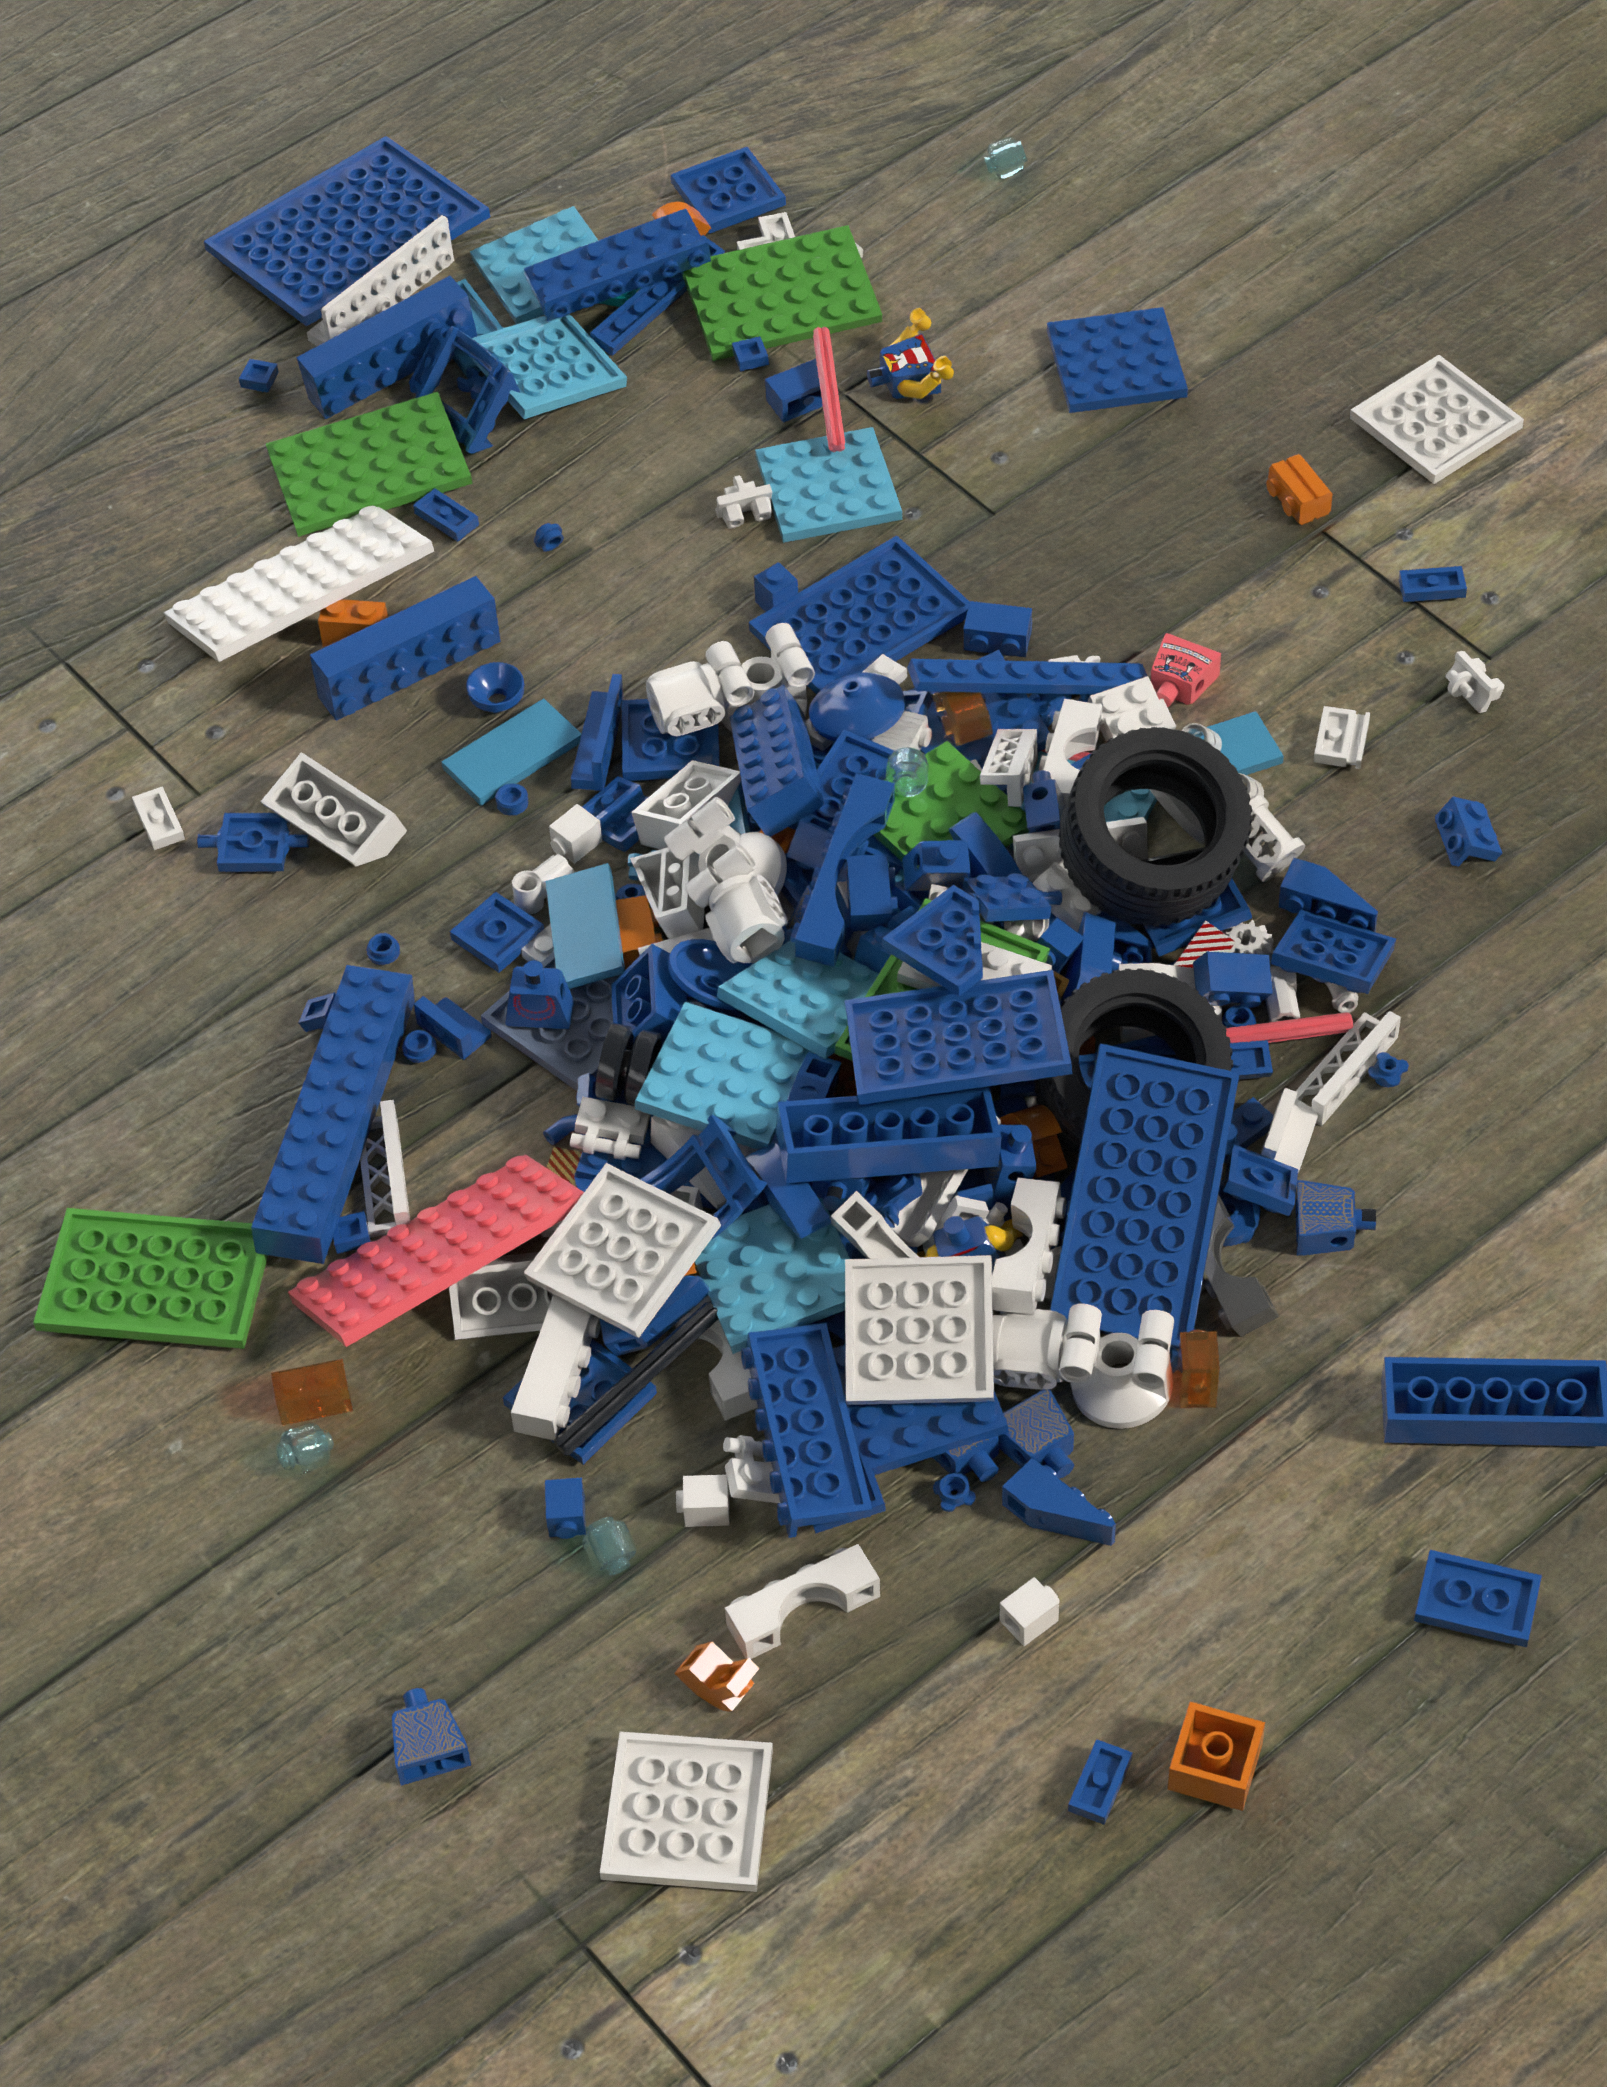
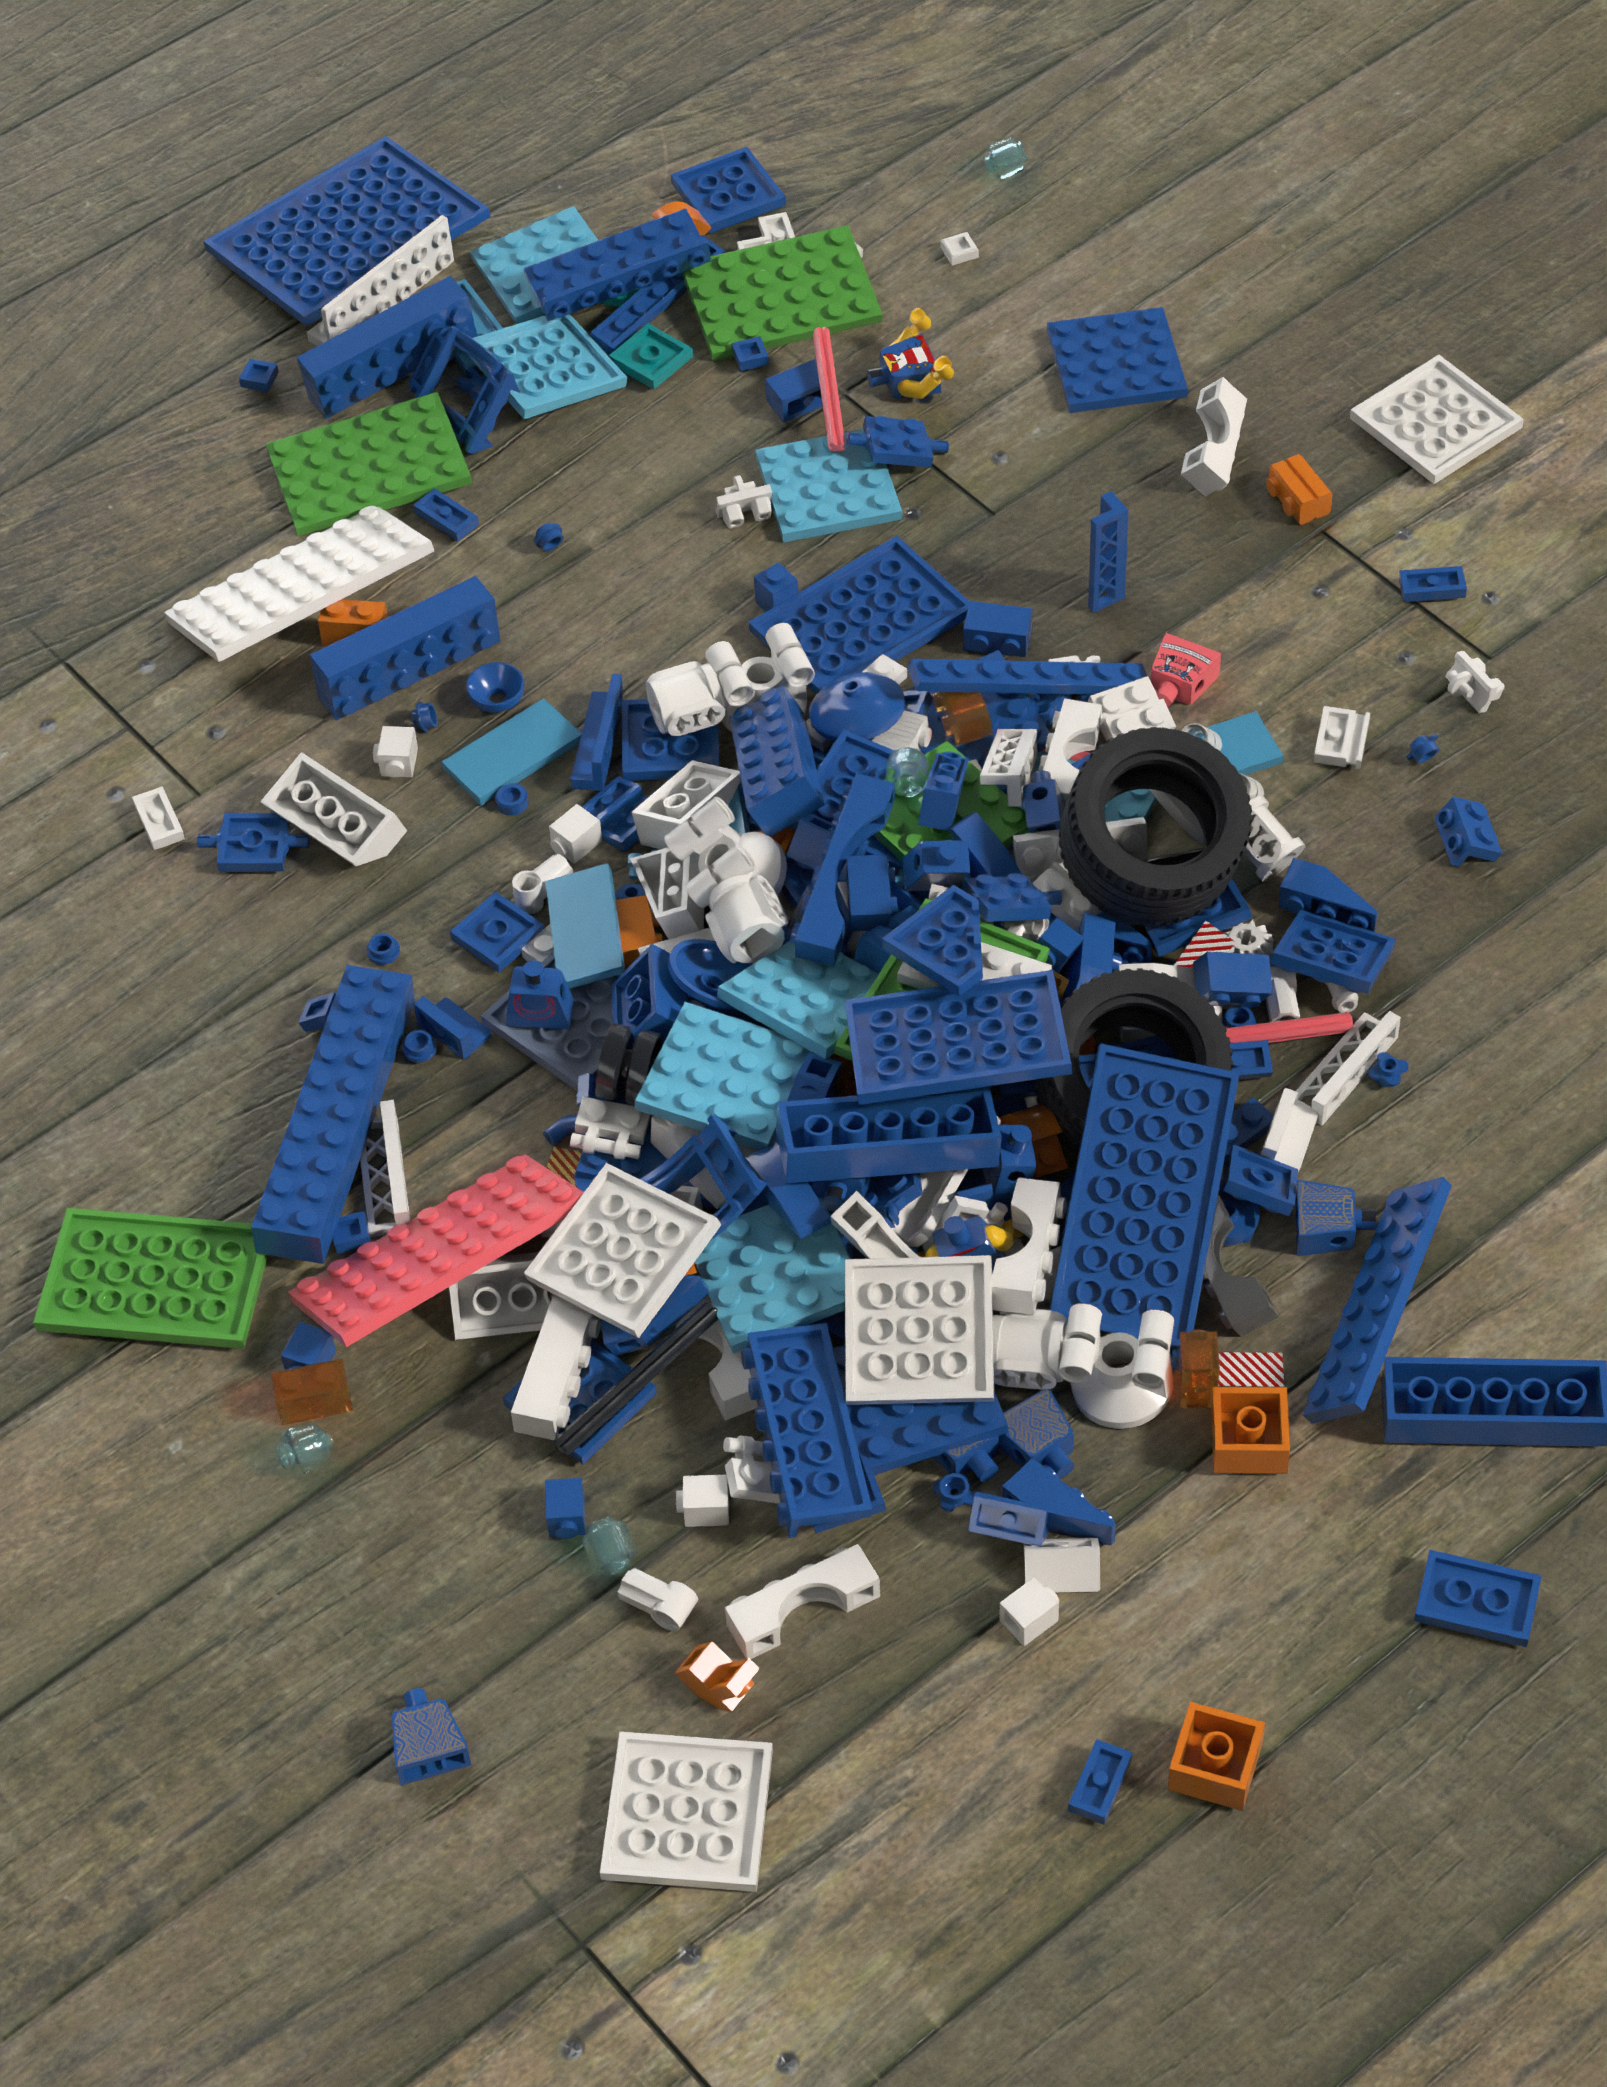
(308, 1347): none -> blue brick
(396, 751): none -> white brick
(424, 716): none -> blue plate
(651, 356): none -> teal plate
(665, 1602): none -> white piece
(897, 441): none -> blue plate
(943, 791): none -> blue slope
(959, 248): none -> white tile
(1009, 1519): none -> blue panel
(1065, 1564): none -> white panel
(1108, 553): none -> blue fence
(1222, 413): none -> white arch
(1250, 1430): none -> orange brick
(1251, 1369): none -> sticker
(1377, 1301): none -> blue plate
(1423, 748): none -> blue plate

